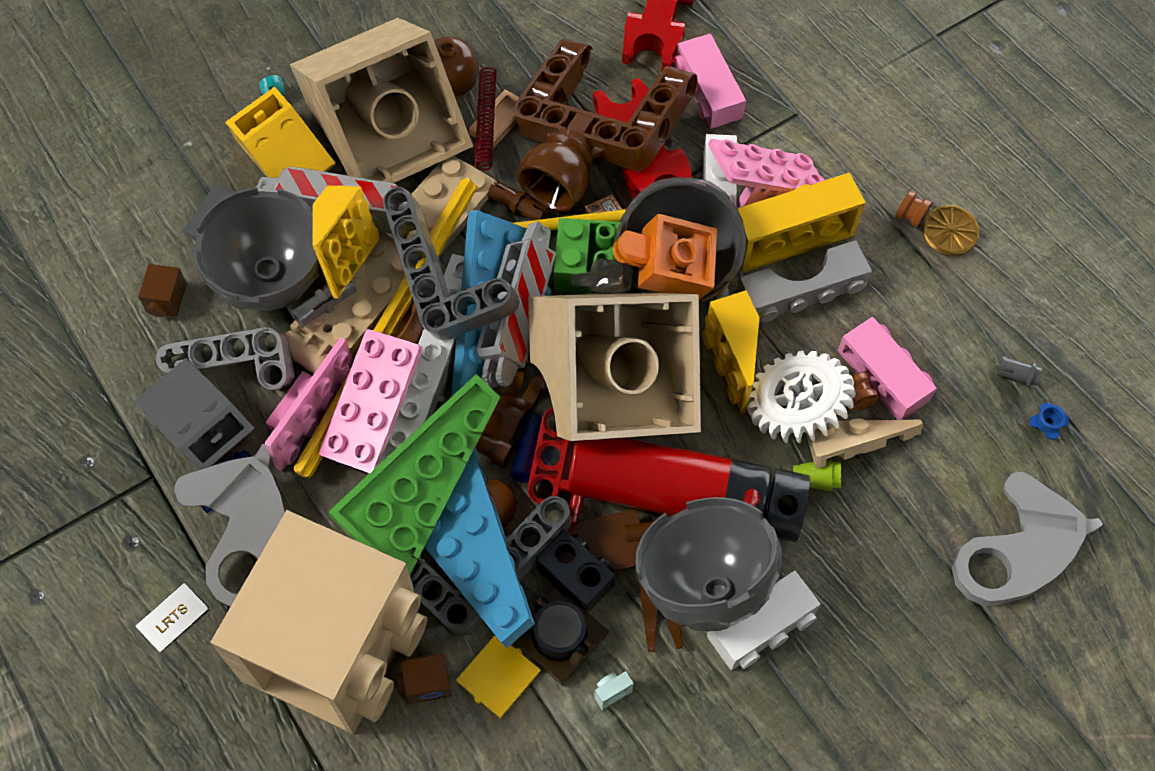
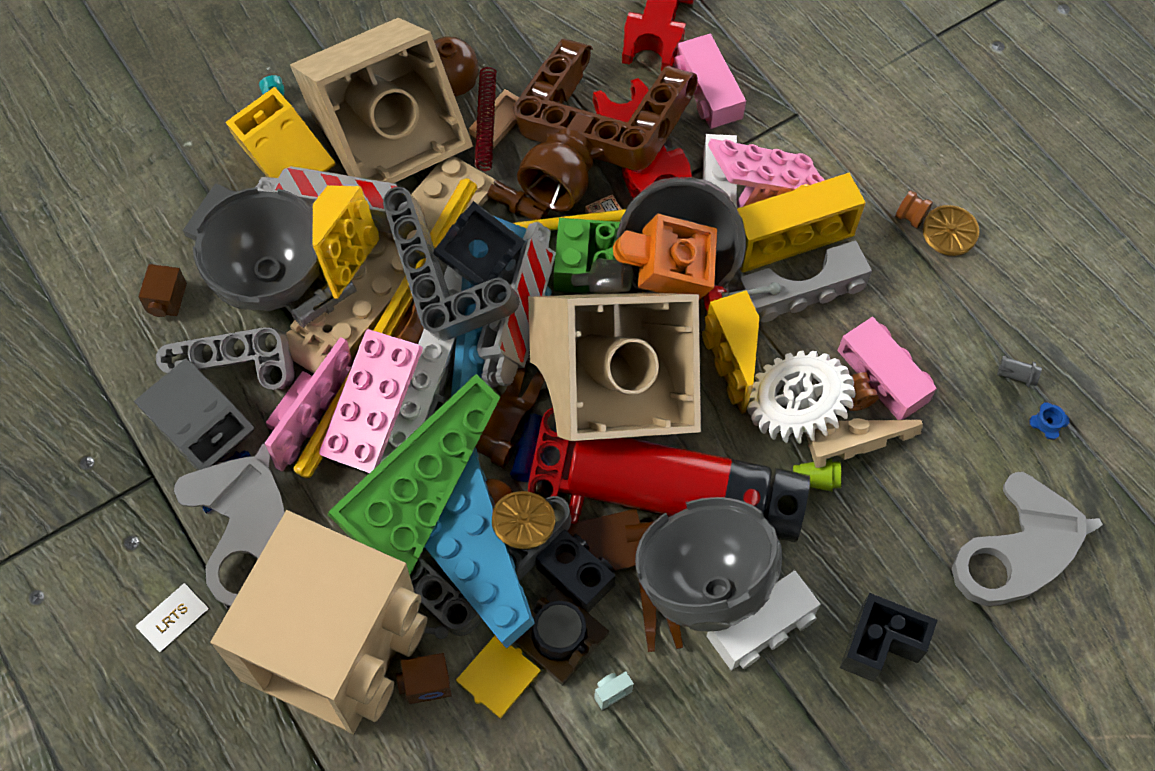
(478, 225): none -> black piece
(523, 520): none -> pearl gold wheel
(720, 292): none -> hinge
(886, 628): none -> black brick

